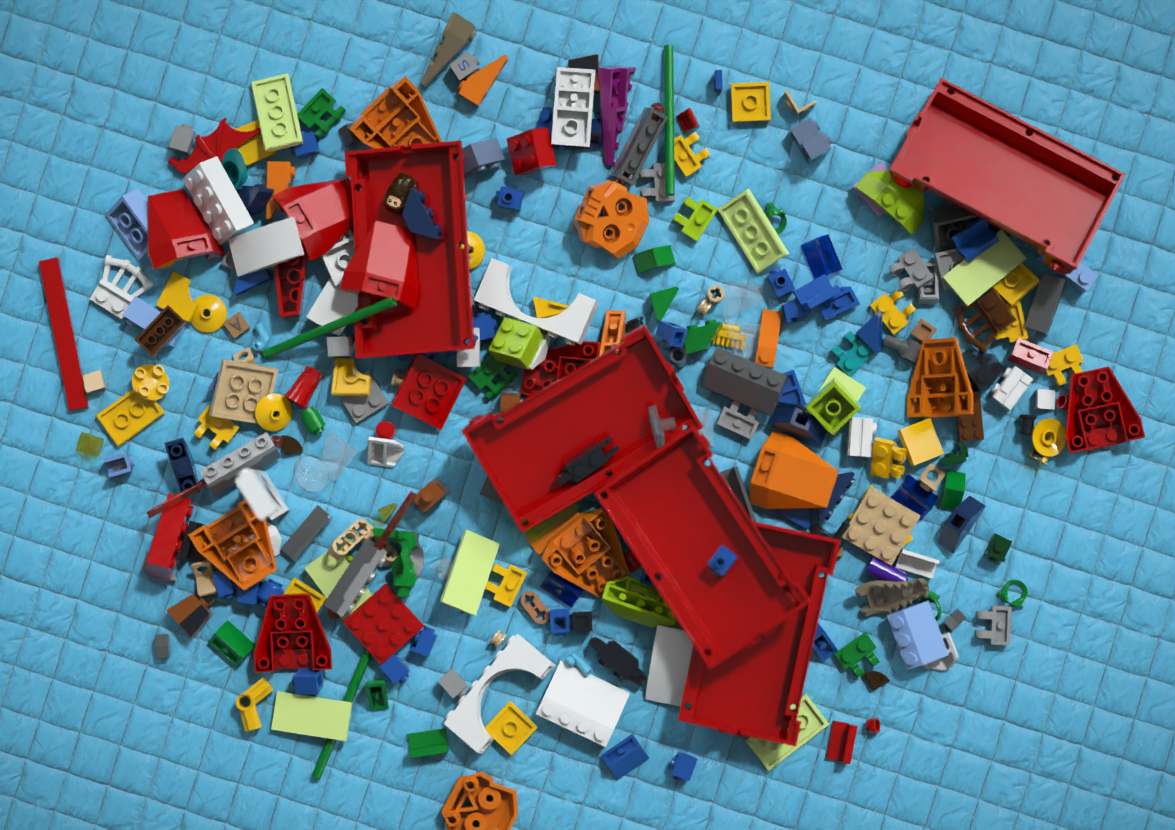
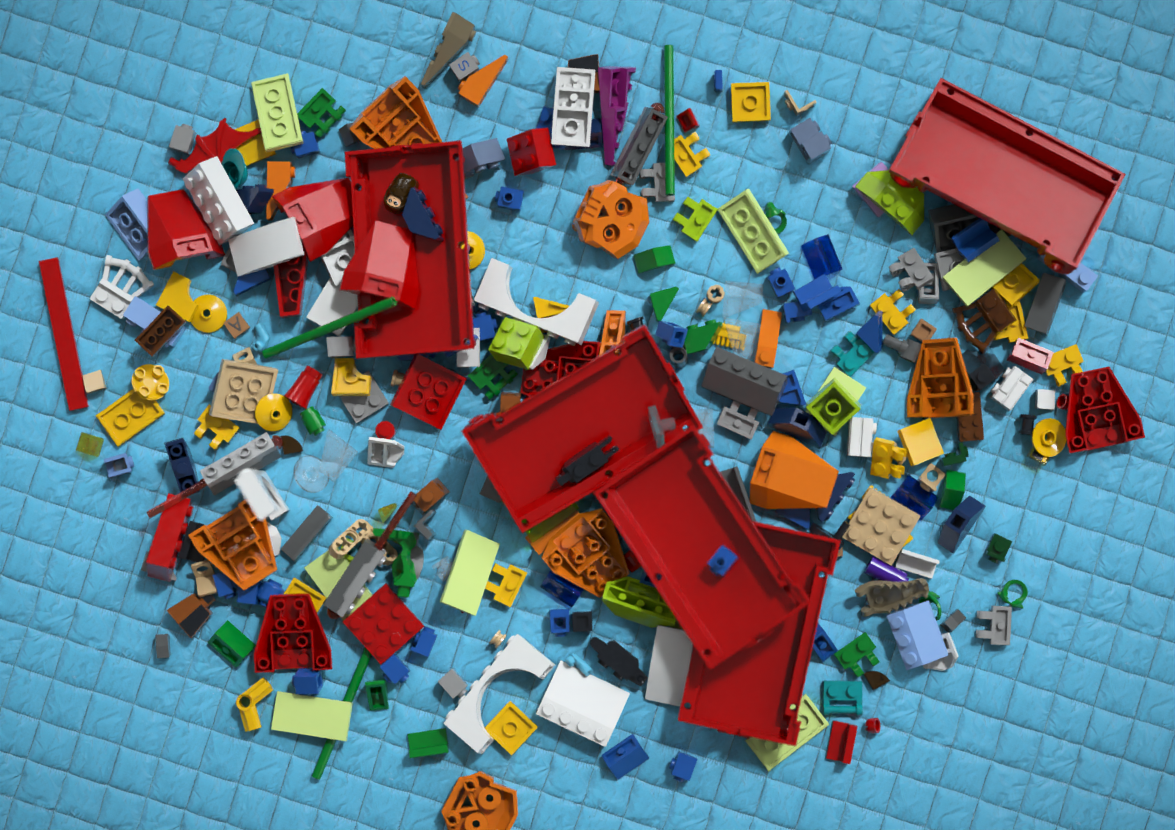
(421, 525): none -> dark grey panel
(531, 610): nougat beam -> none
(842, 691): none -> teal plate

